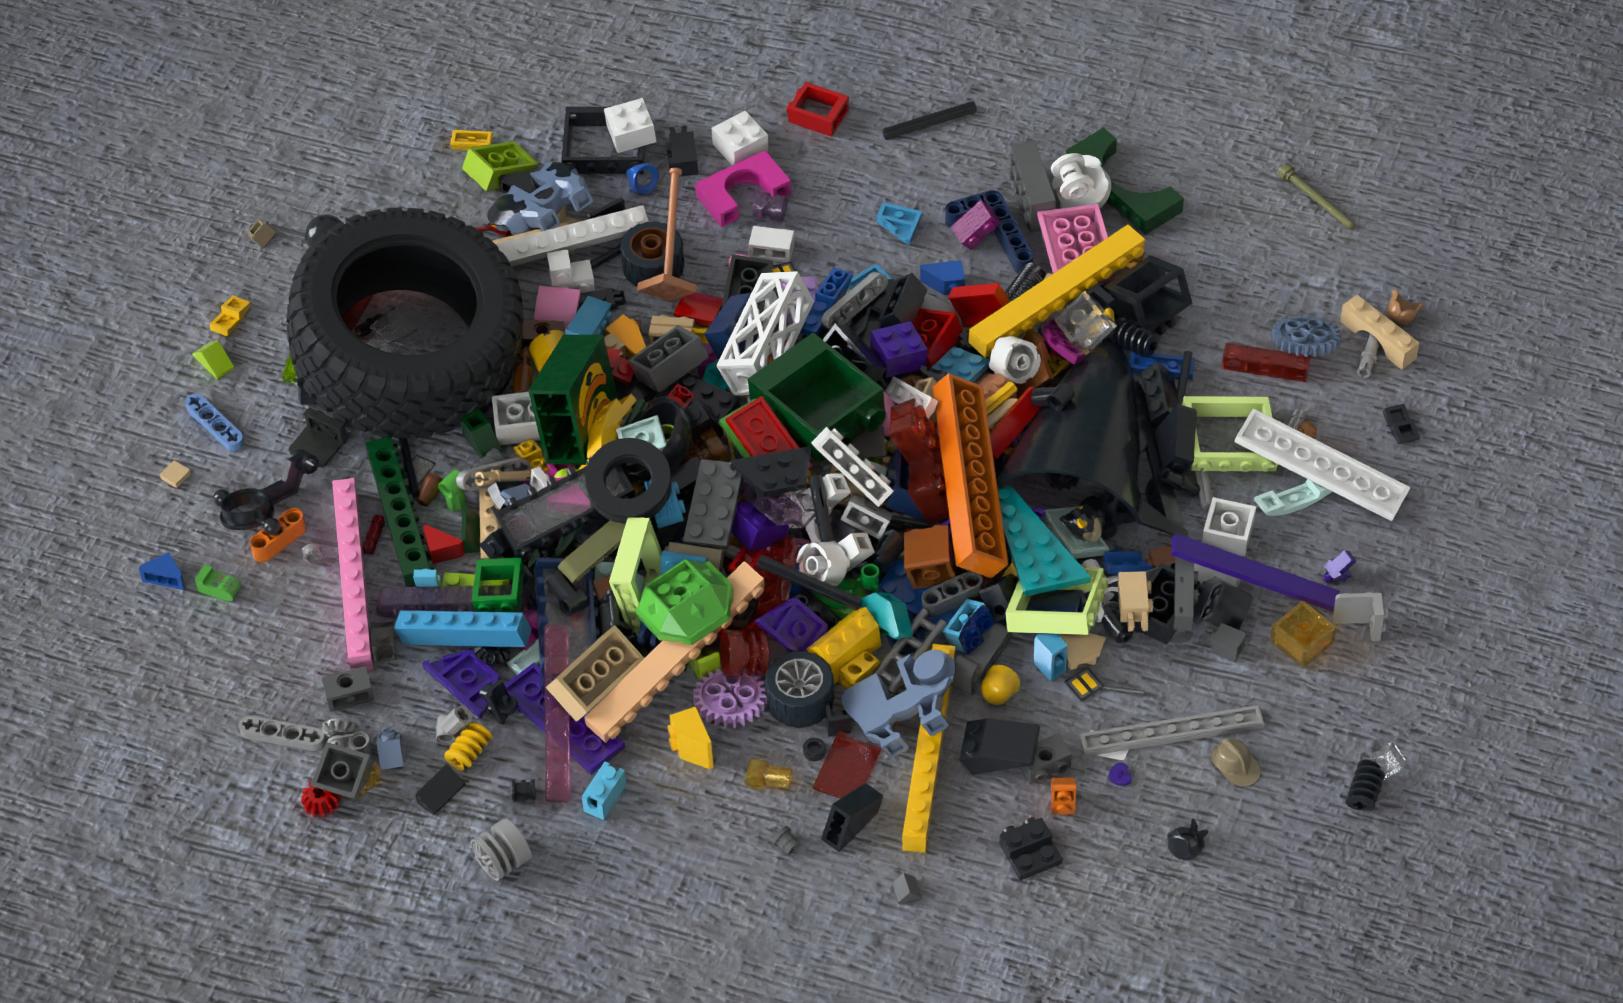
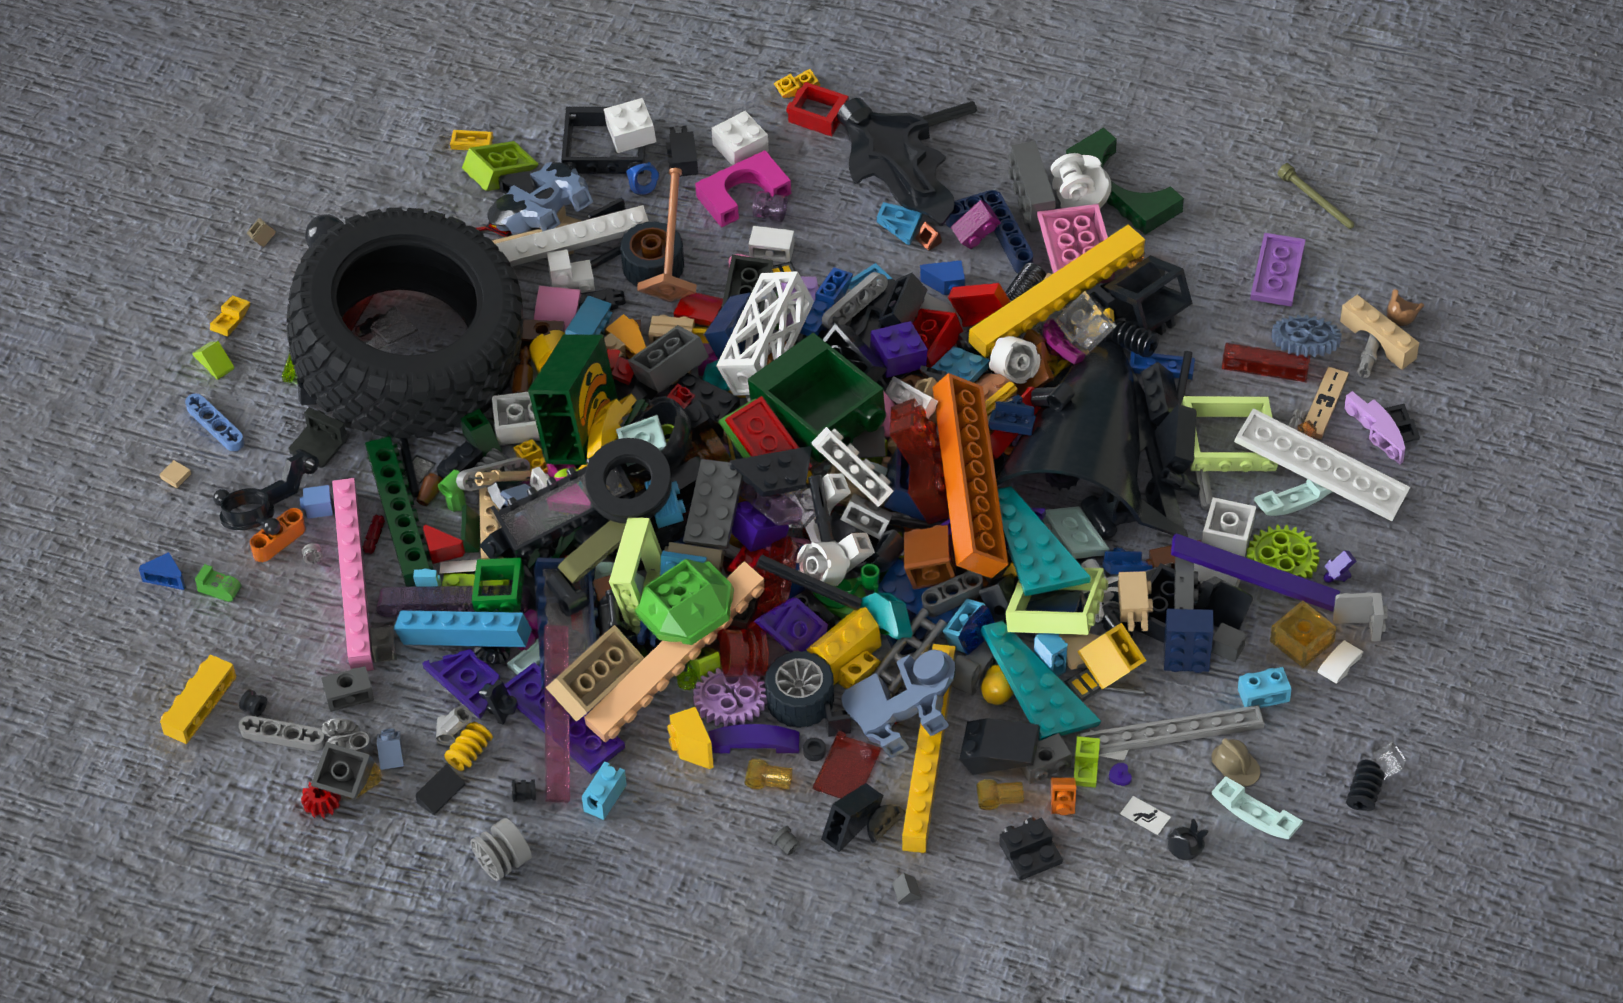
(198, 699): none -> yellow brick
(253, 703): none -> black wheel
(317, 501): none -> medium blue brick
(458, 566): none -> white sticker
(461, 459): none -> black brick
(687, 685): none -> clear neon green bush
(754, 736): none -> dark purple slope
(789, 85): none -> yellow slope
(882, 820): none -> black tile
(893, 152): none -> black piece
(928, 236): none -> copper slope
(992, 794): none -> clear yellow piece
(1013, 417): none -> dark blue slope
(1036, 687): none -> teal wing
(1085, 522): black hair -> none
(1086, 761): none -> lime slope
(1111, 656): none -> yellow slope
(1145, 815): none -> white sticker
(1188, 640): none -> dark blue brick
(1255, 812): none -> light aqua slope
(1264, 688): none -> medium azure brick
(1277, 269): none -> medium lavender plate
(1285, 551): none -> lime gear
(1326, 399): none -> tan tile
(1340, 661): none -> white slope
(1382, 428): none -> lavender slope

